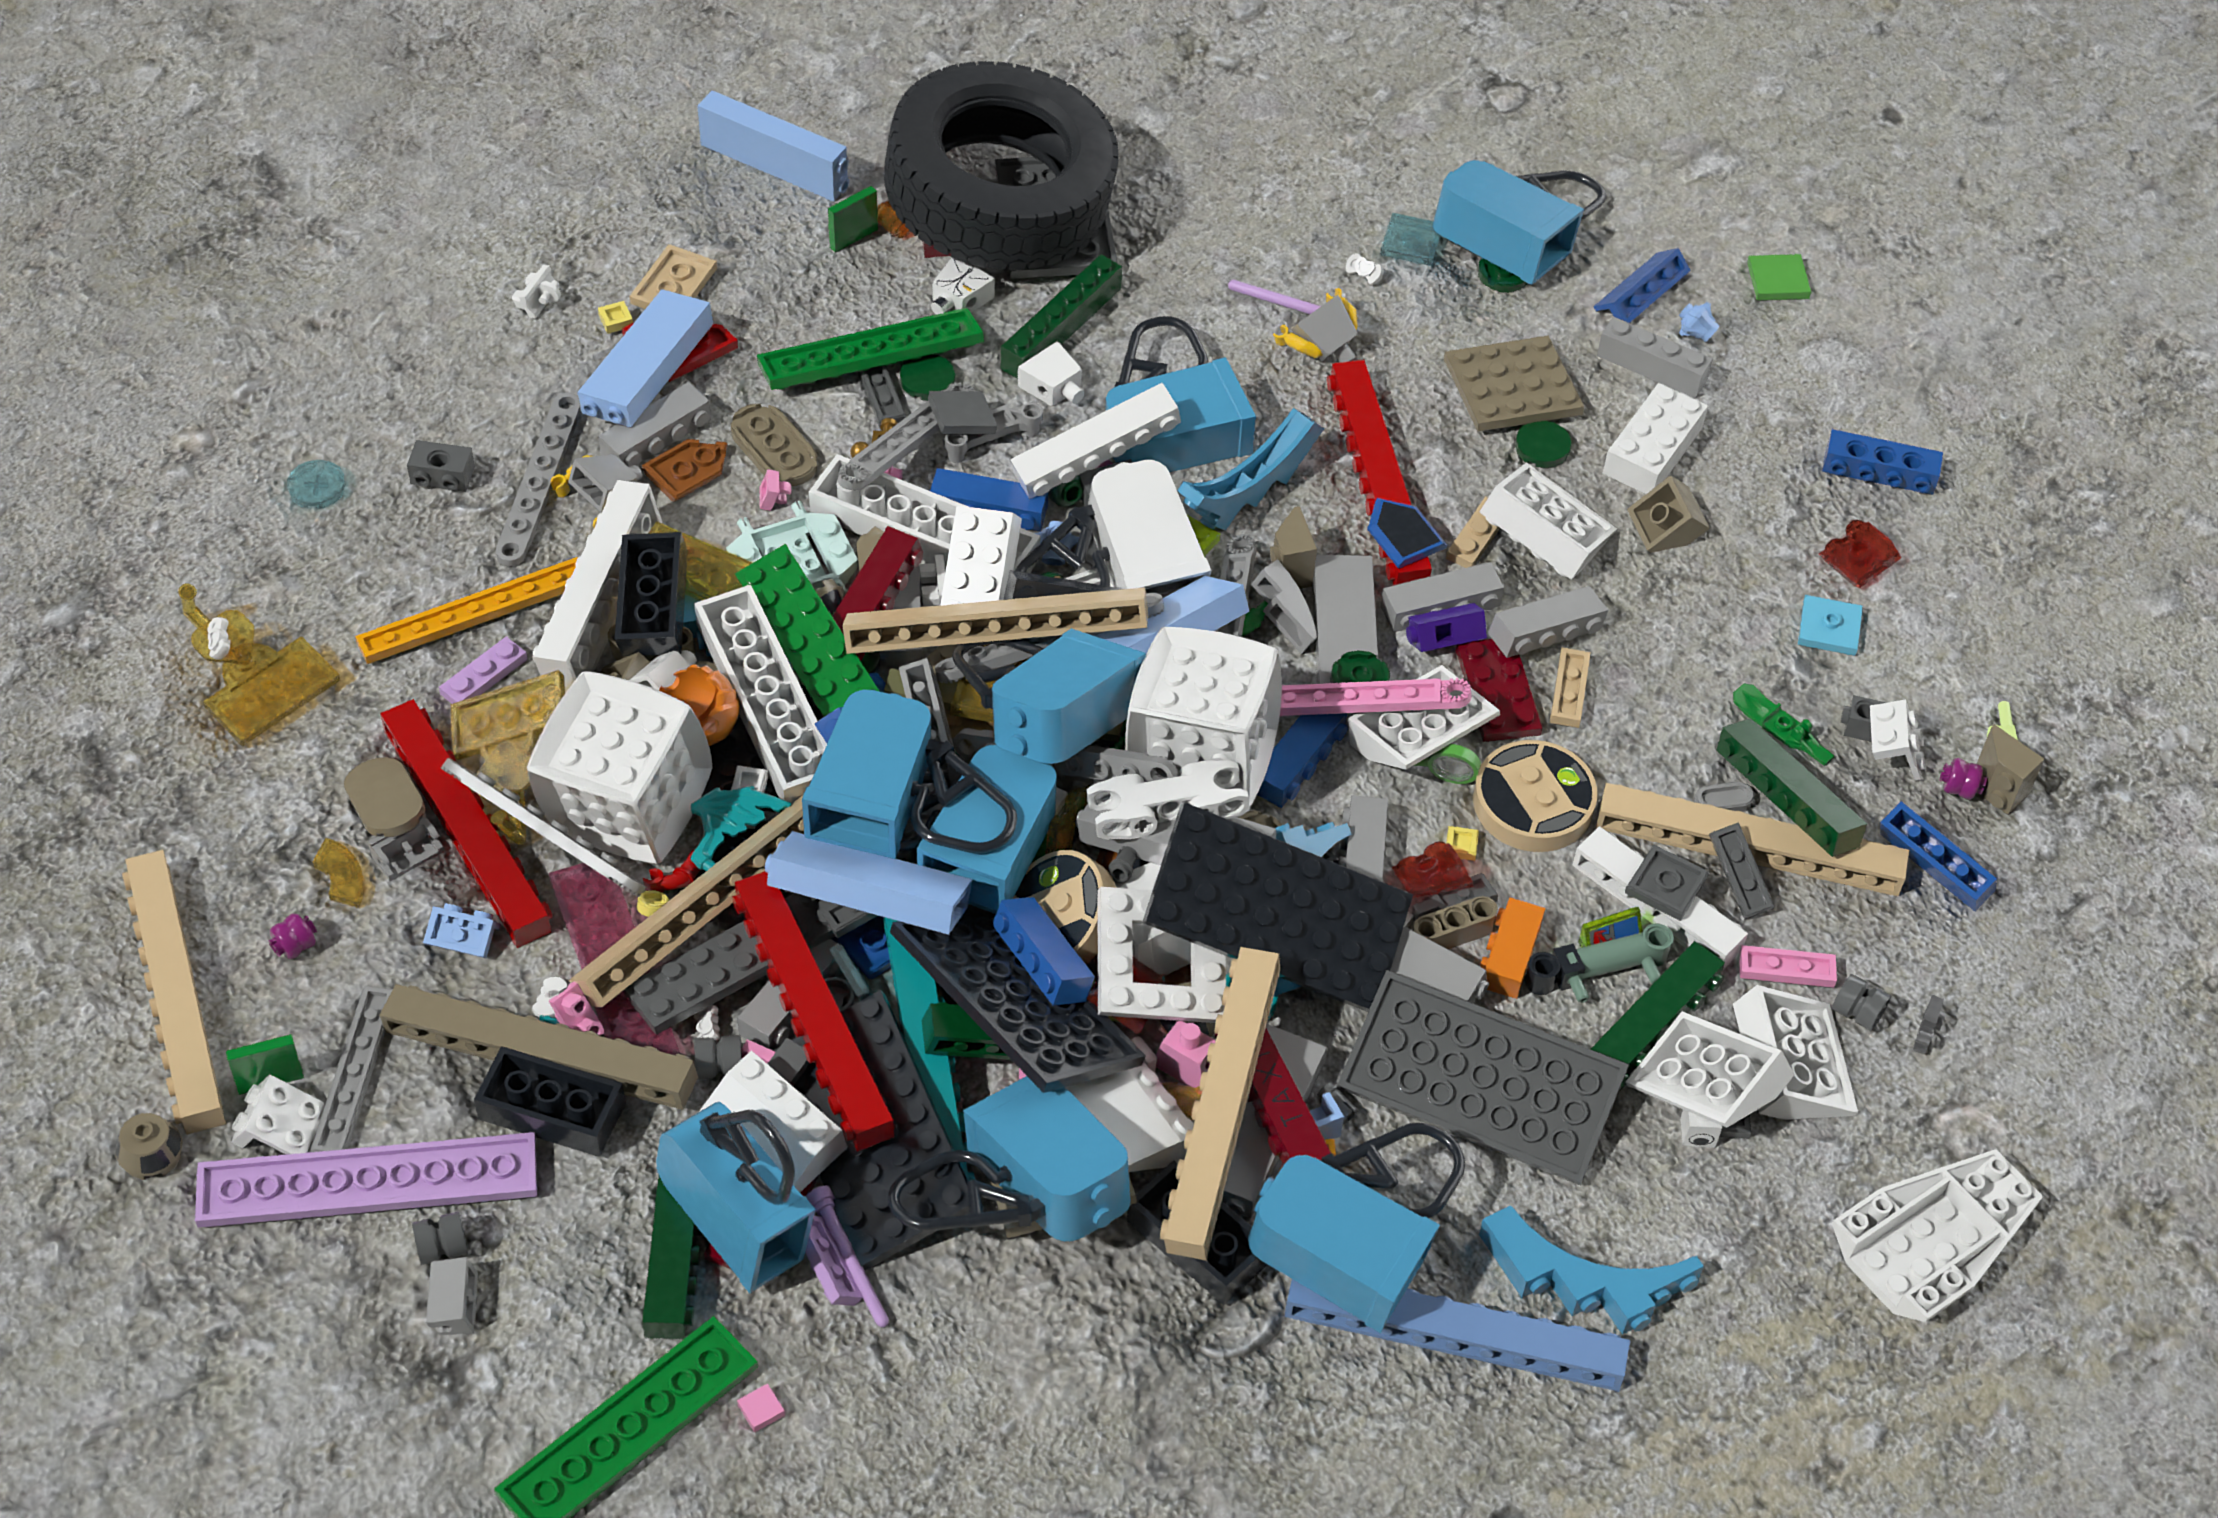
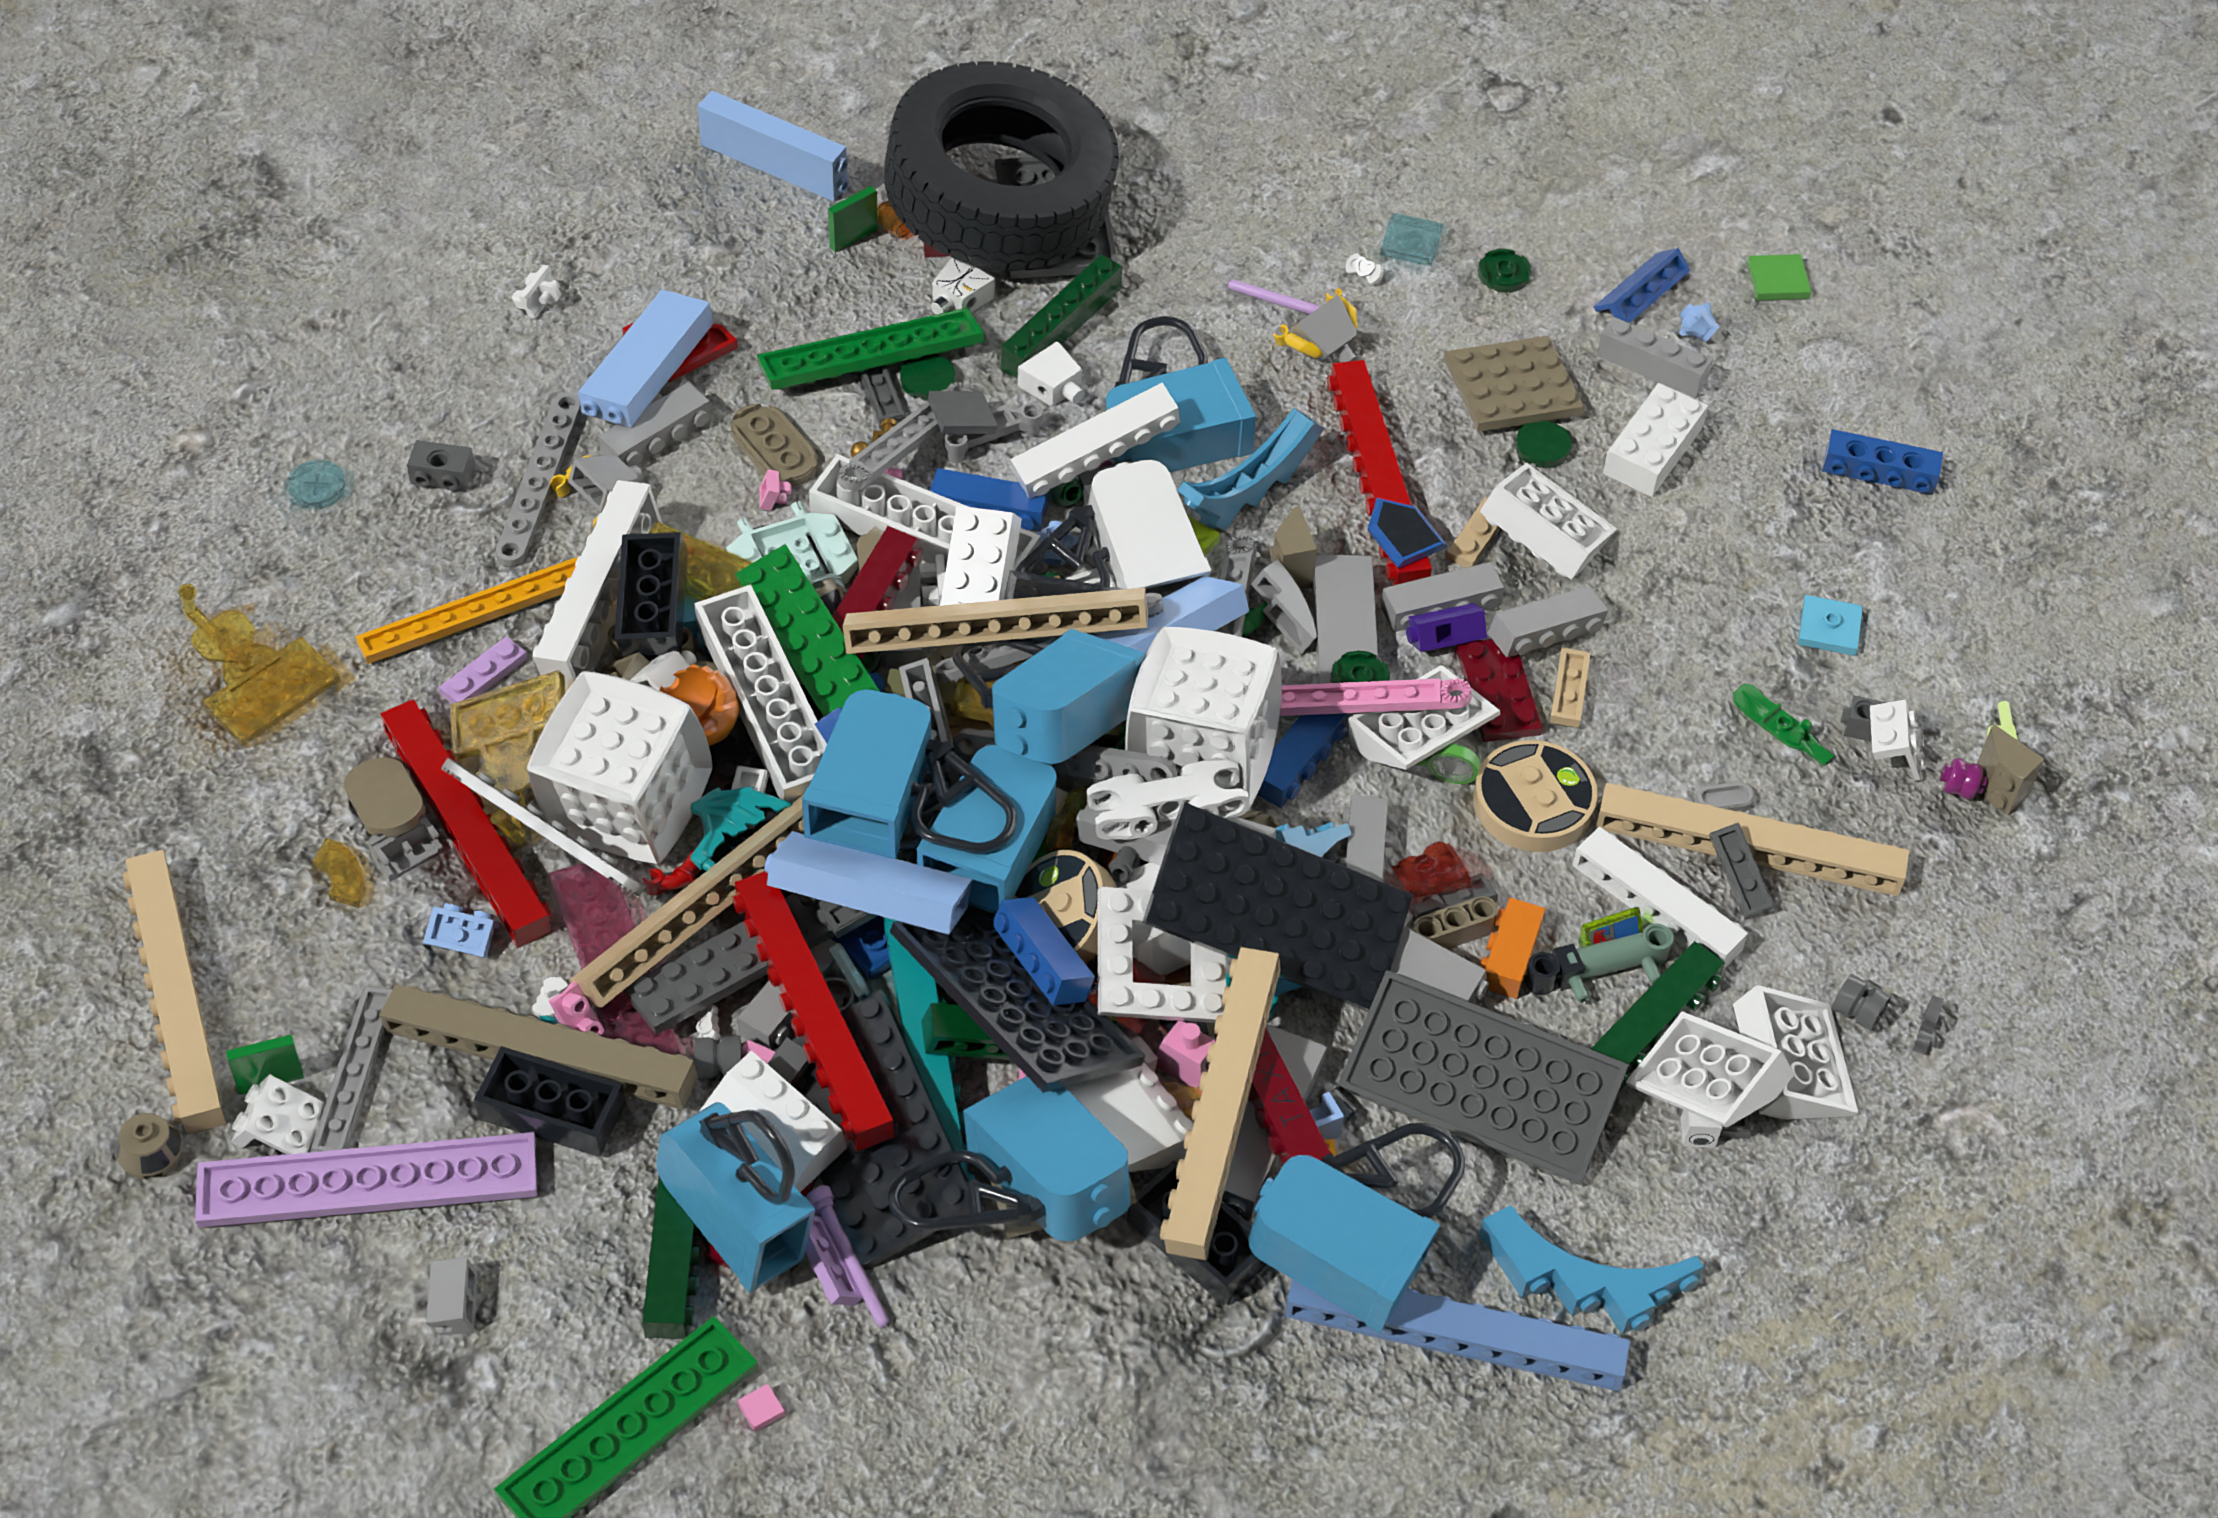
(218, 638): white piece -> none
(292, 936): magenta piece -> none
(439, 1238): dark grey wheel -> none
(615, 316): light yellow plate -> none
(650, 902): light yellow tile -> none
(675, 272): tan plate -> none
(686, 467): dark orange tile -> none
(1463, 841): light yellow tile -> none
(1511, 217): dark azure piece -> none
(1667, 882): dark grey tile -> none
(1668, 516): dark tan slope -> none
(1787, 966): bright pink plate -> none
(1791, 787): dark green brick -> none
(1860, 553): clear red slope -> none
(1935, 1232): white wedge -> none
(1938, 856): blue brick -> none

